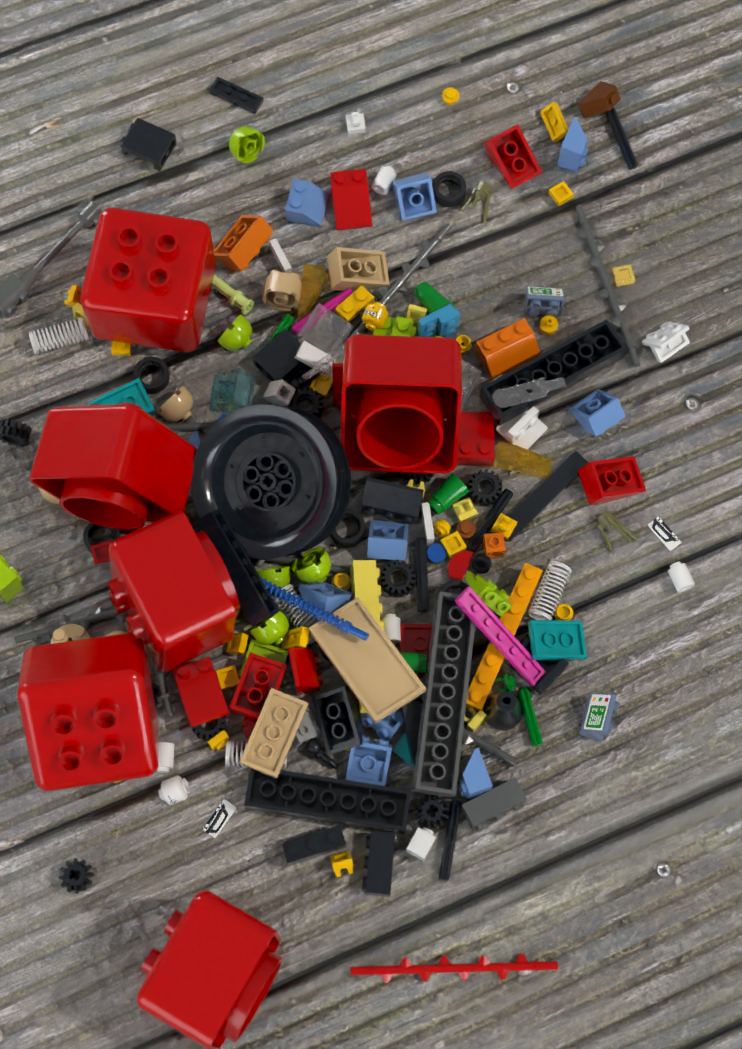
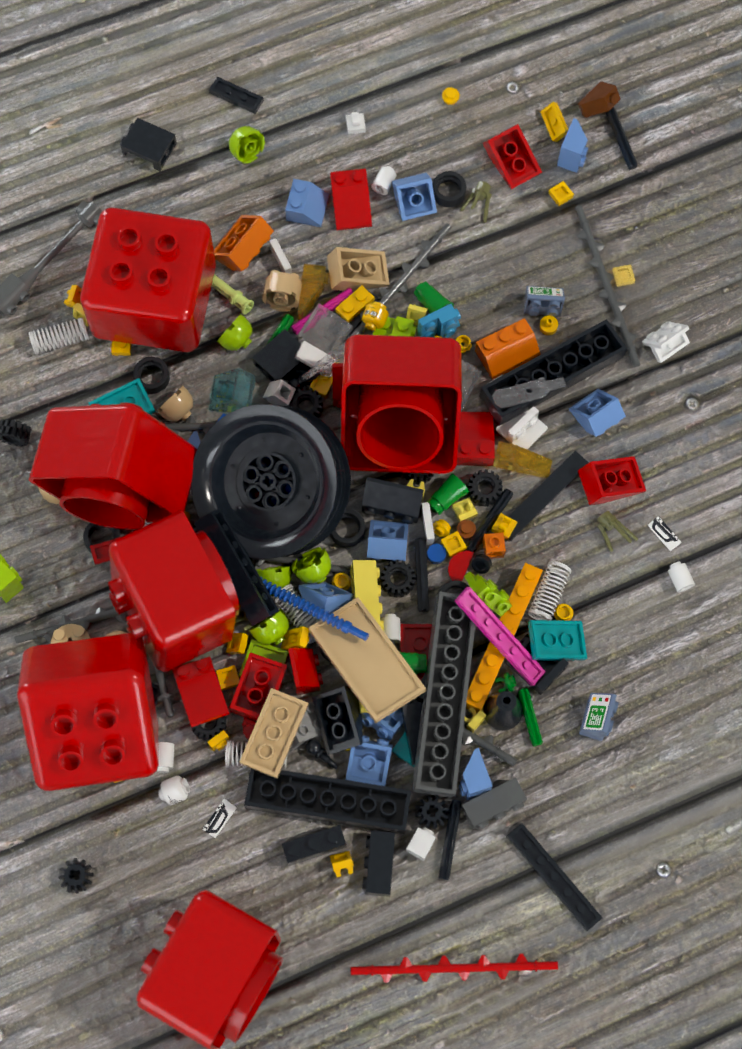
(554, 877): none -> black tile

